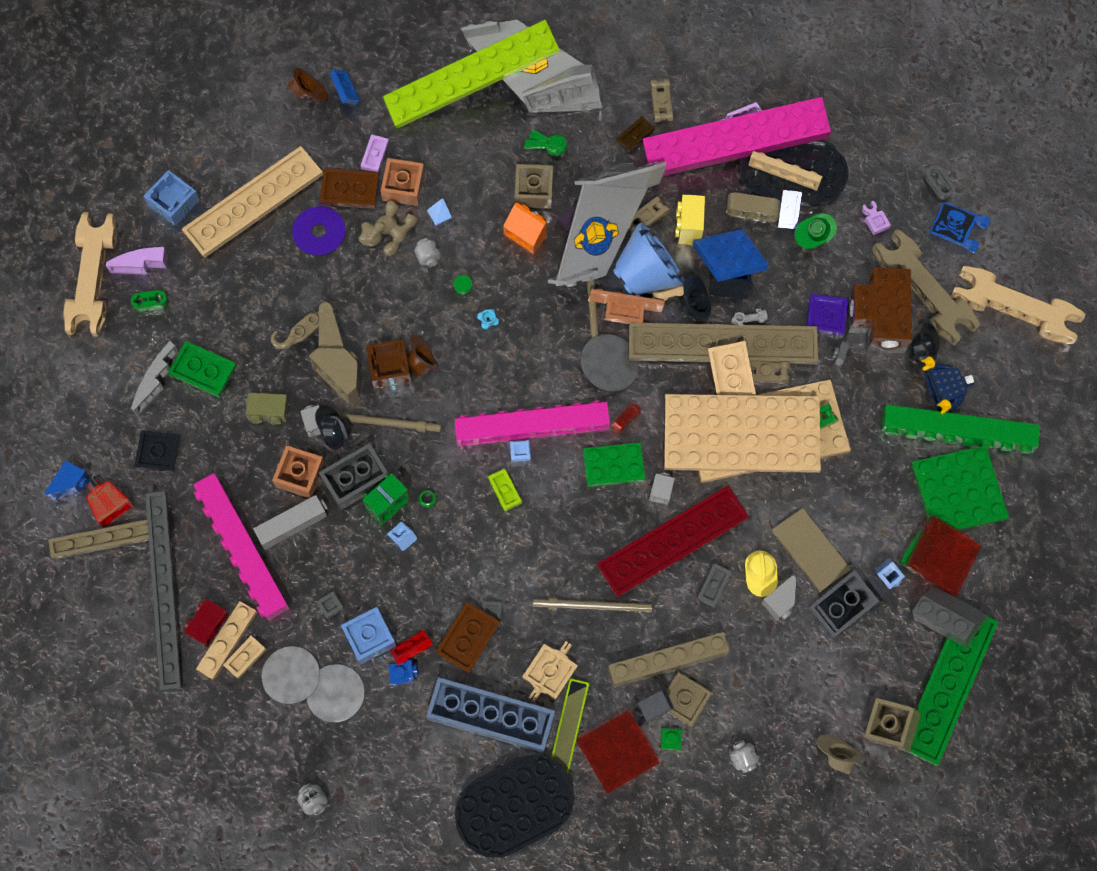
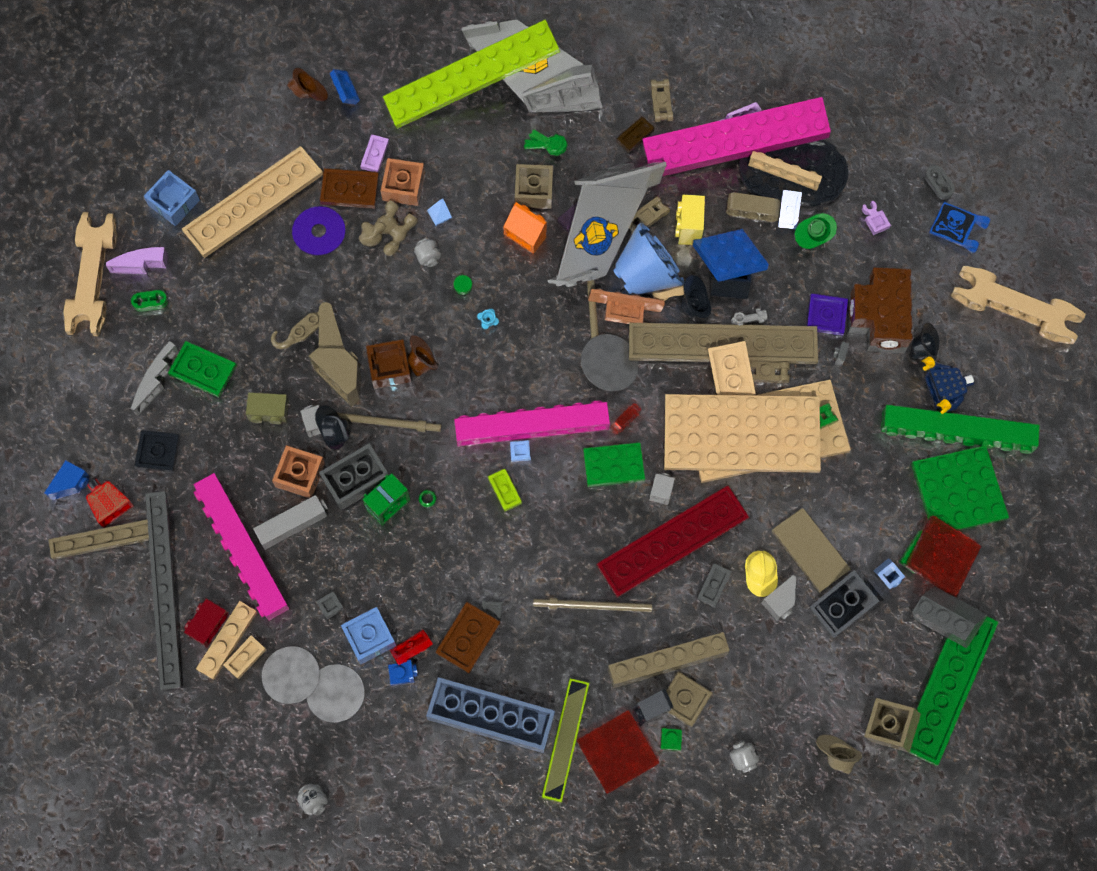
(402, 536): light blue slope -> none
(514, 806): black plate -> none
(549, 671): tan plate -> none
(943, 307): dark tan piece -> none

